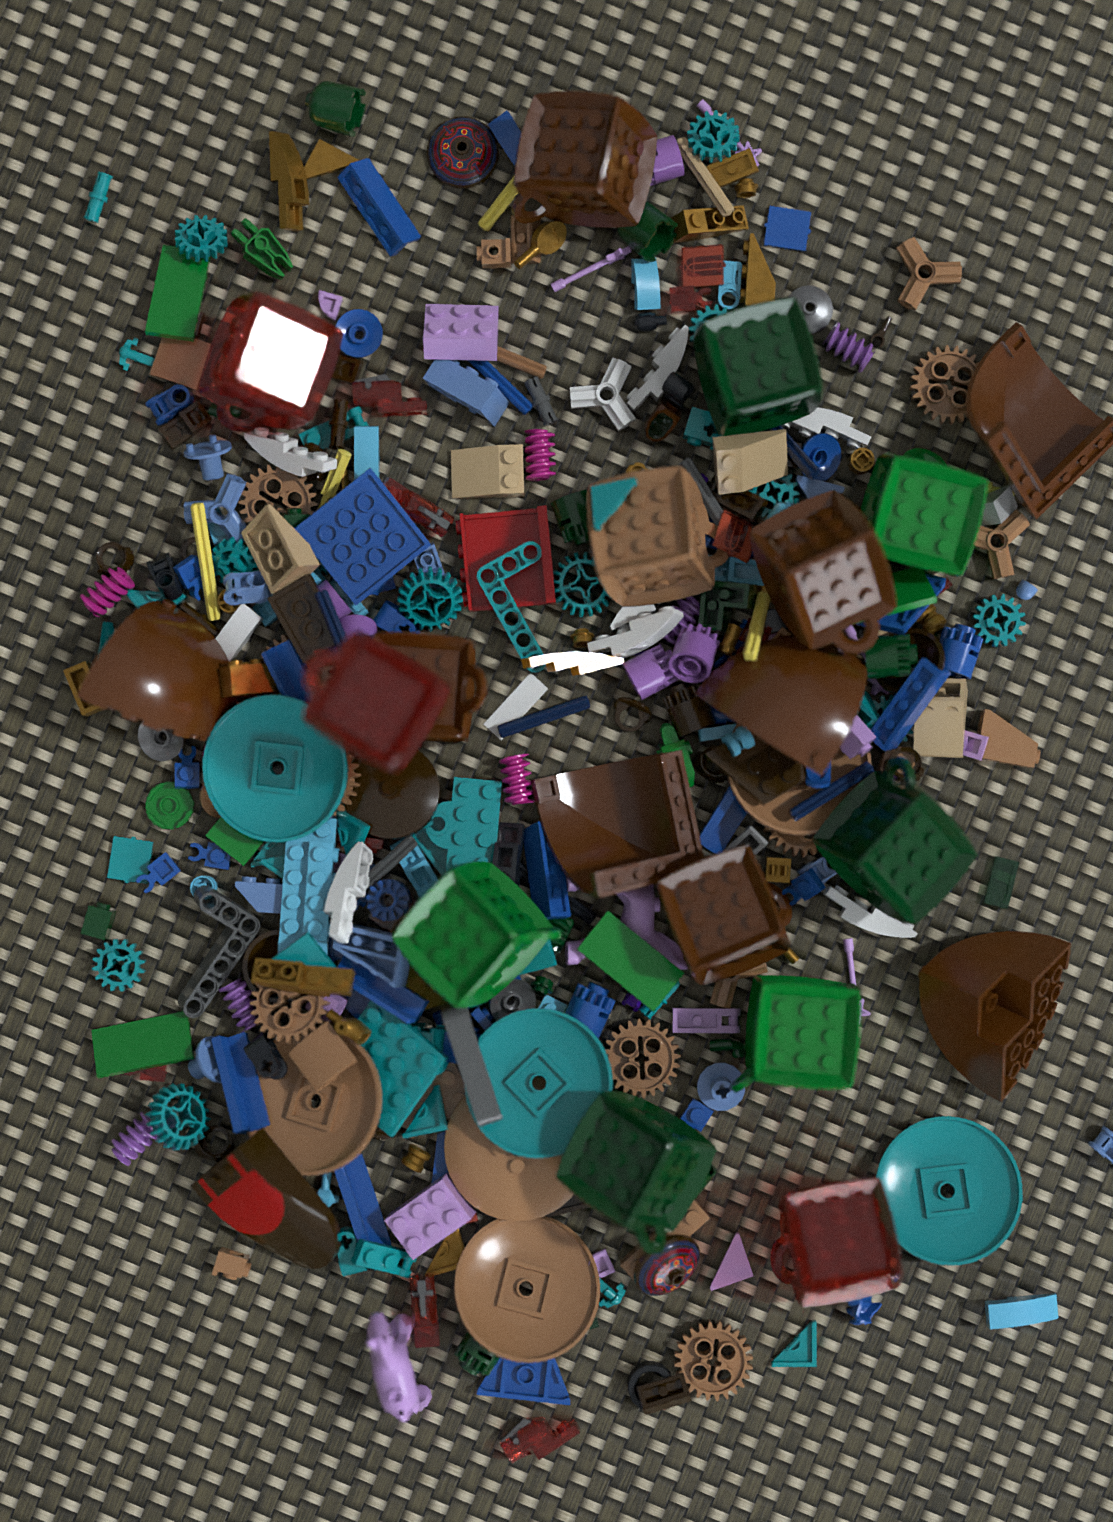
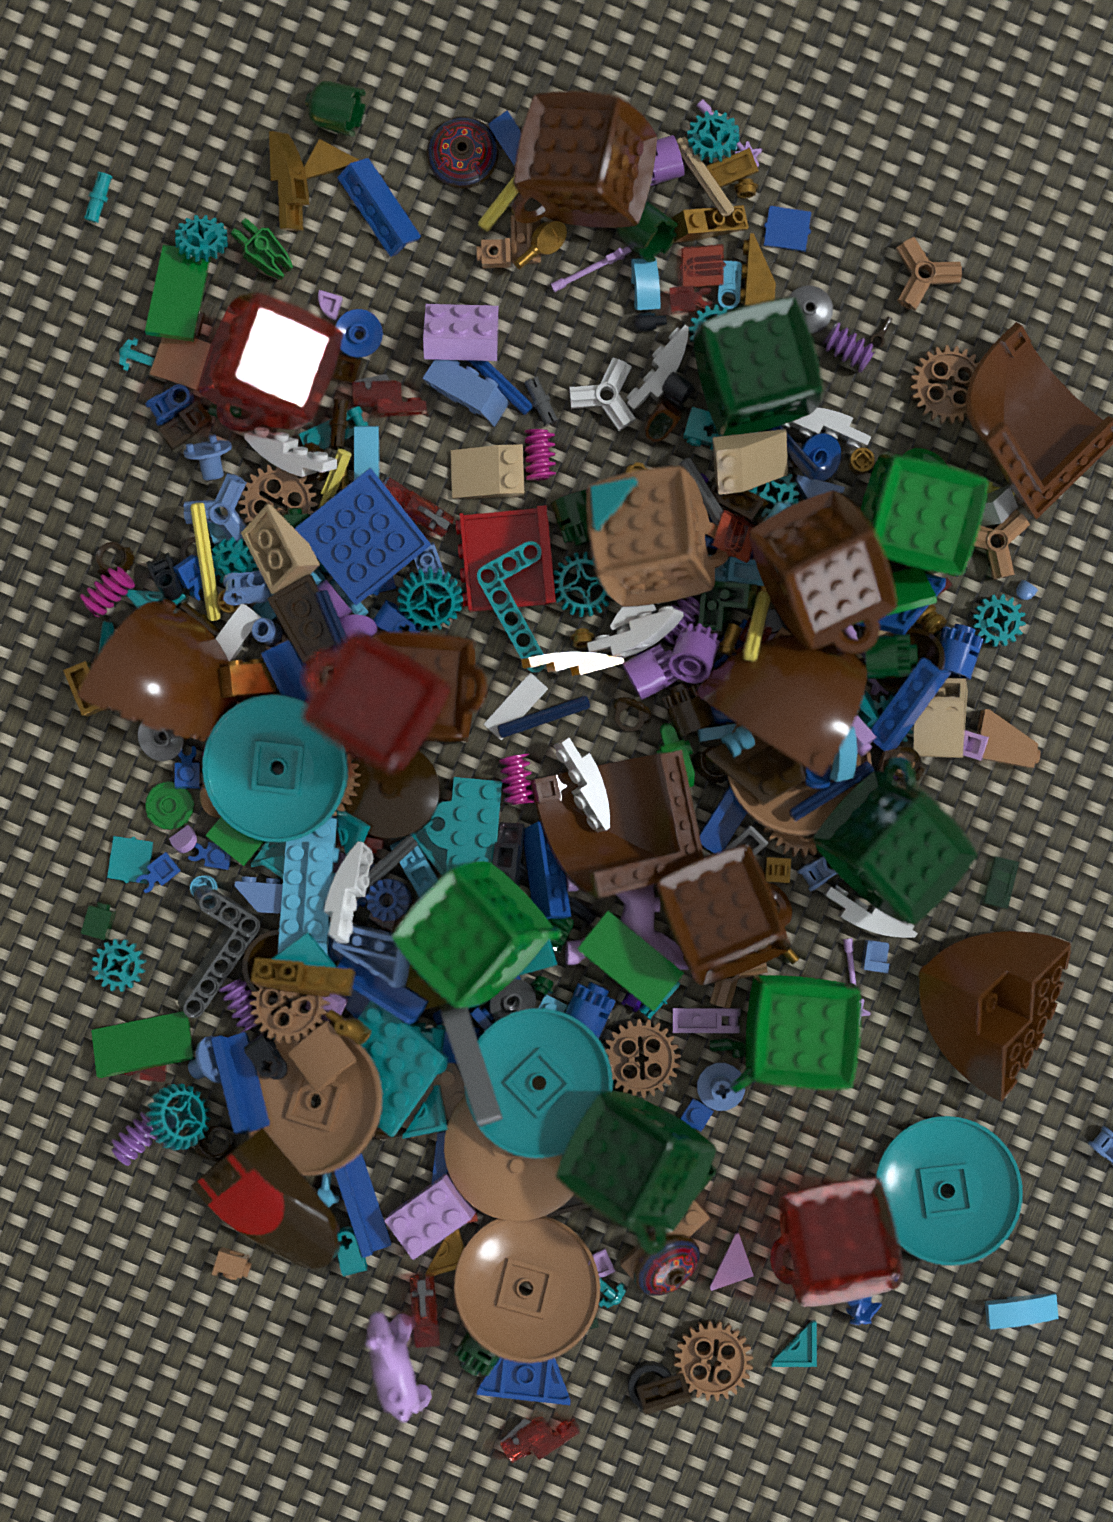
(184, 840): none -> lavender tile
(267, 631): none -> medium blue brick
(382, 1258): teal plate -> none
(415, 1158): pearl gold wheel -> none
(521, 363): medium nougat axle -> none
(591, 793): none -> white slope
(804, 886): blue plate -> none
(845, 759): none -> medium azure slope
(875, 956): none -> medium blue panel

